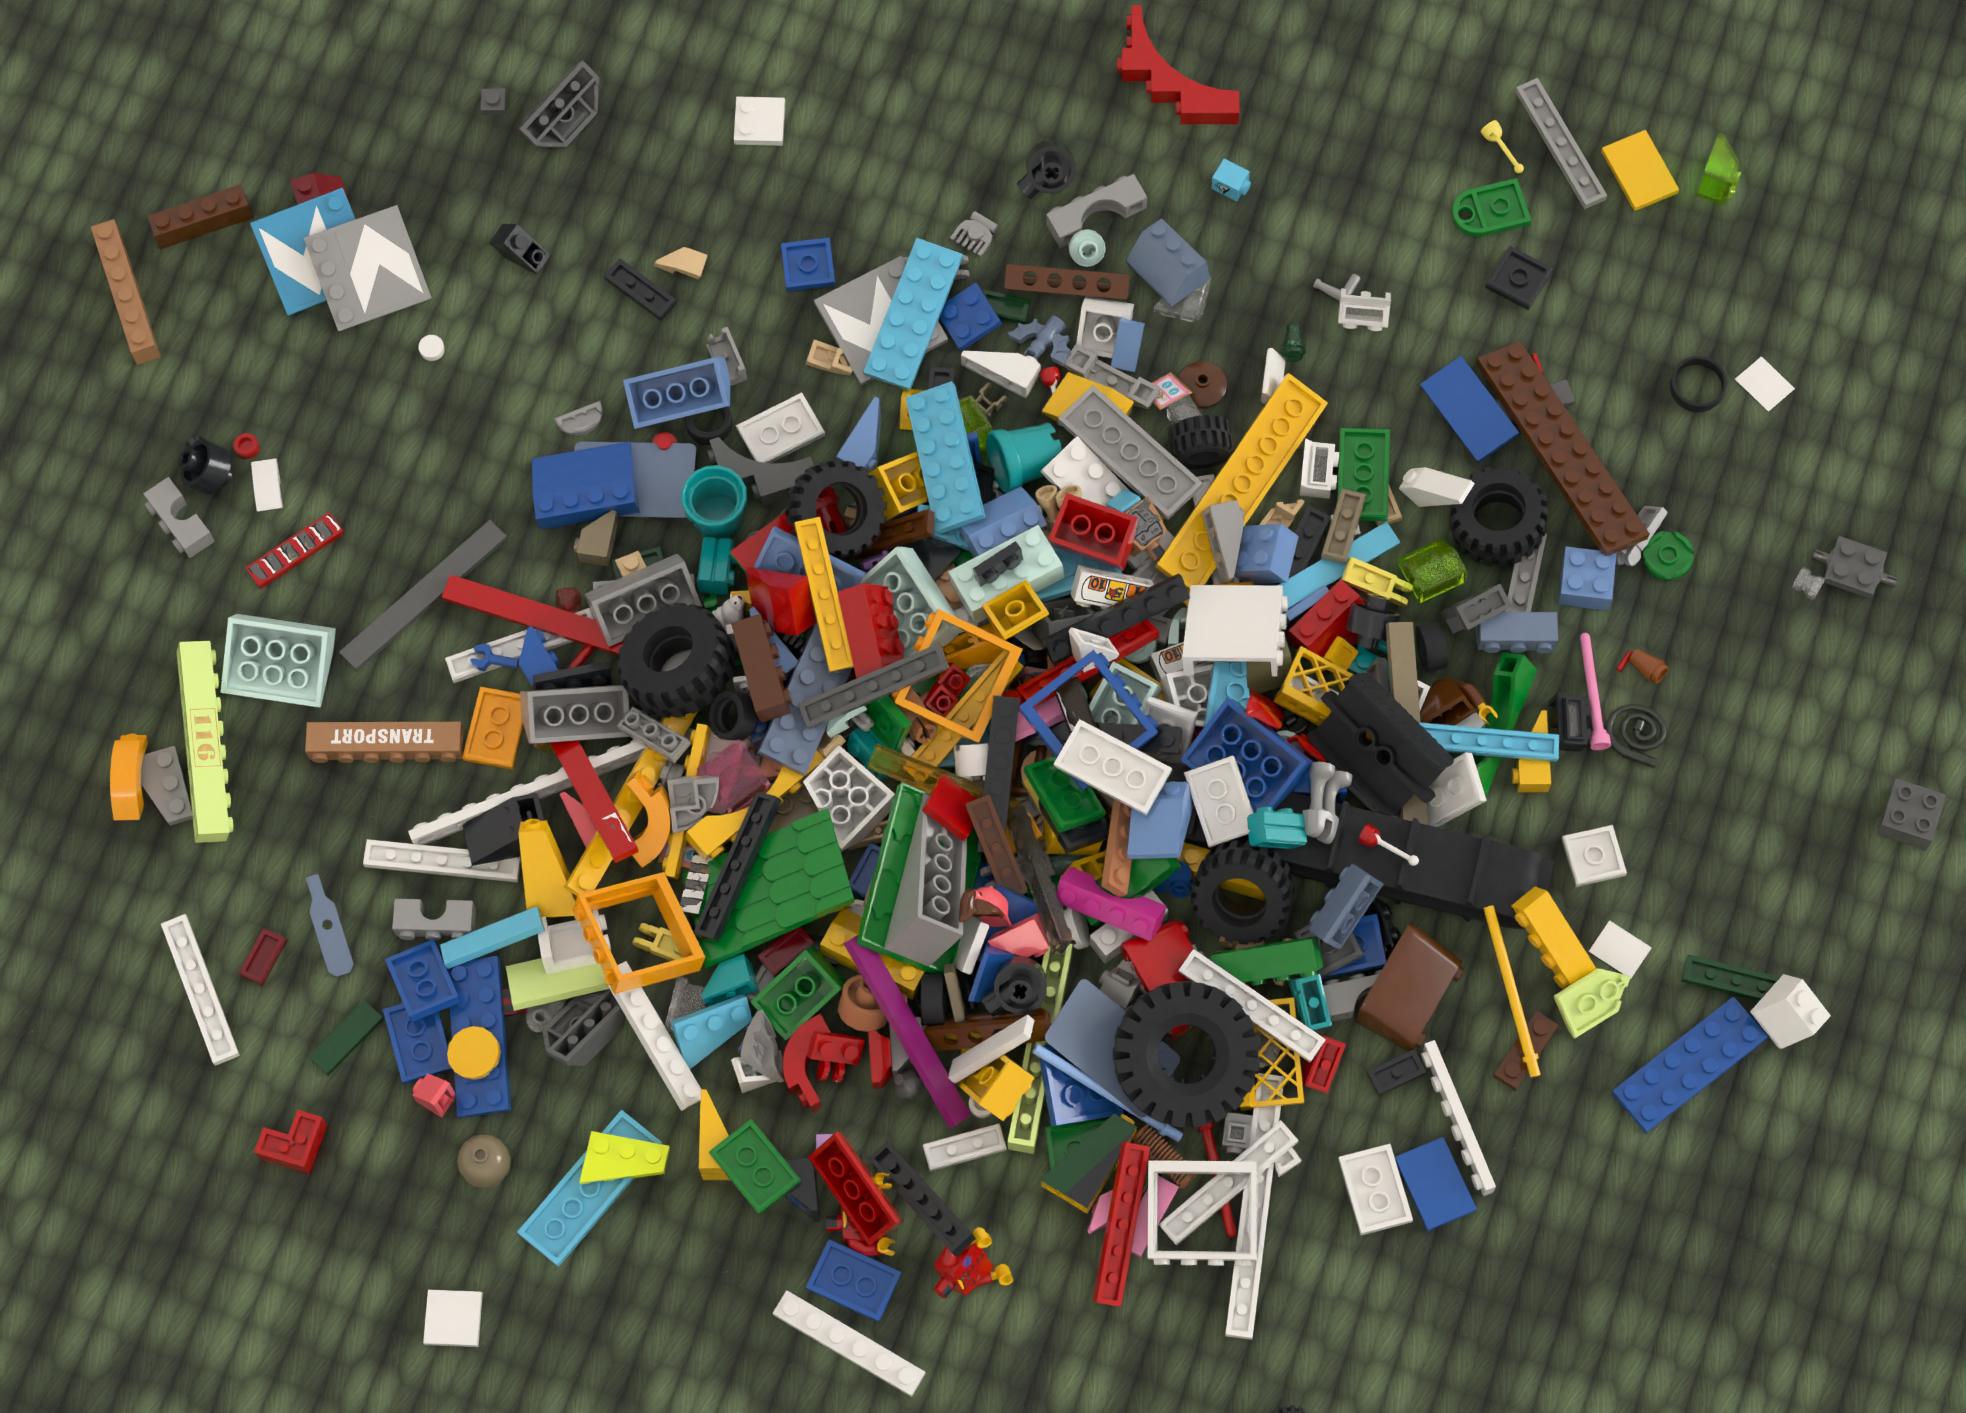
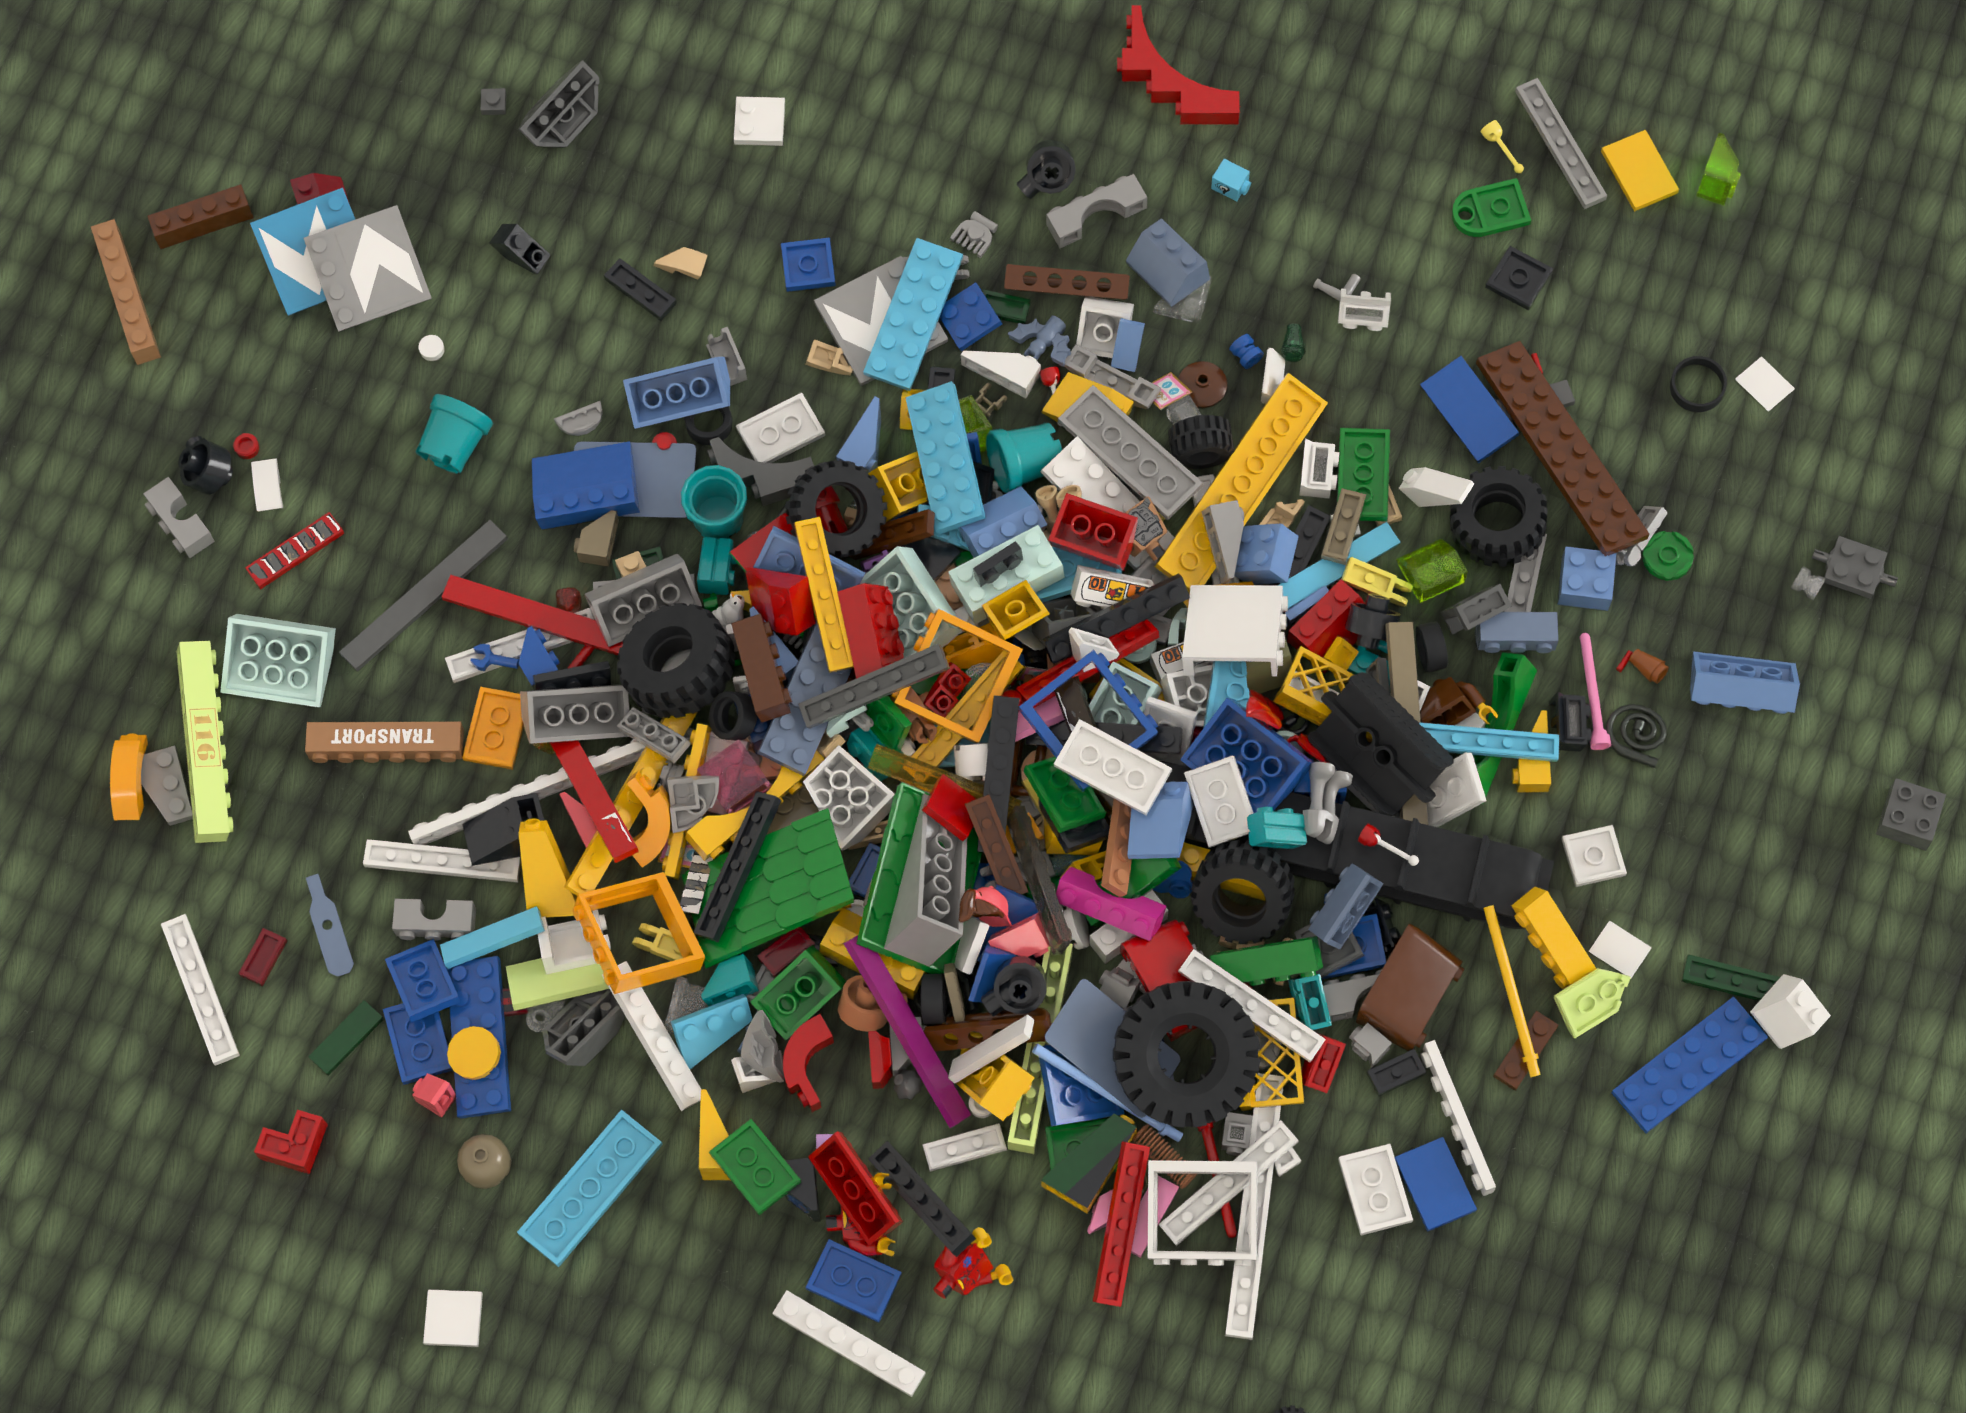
(452, 433): none -> teal piece
(621, 1157): neon yellow wing -> none
(837, 1049): red hinge -> none
(1087, 248): light aqua plate -> none
(1123, 501): medium azure slope -> none
(1246, 351): none -> blue wheel
(1369, 1044): none -> light grey window
(1744, 682): none -> medium blue slope

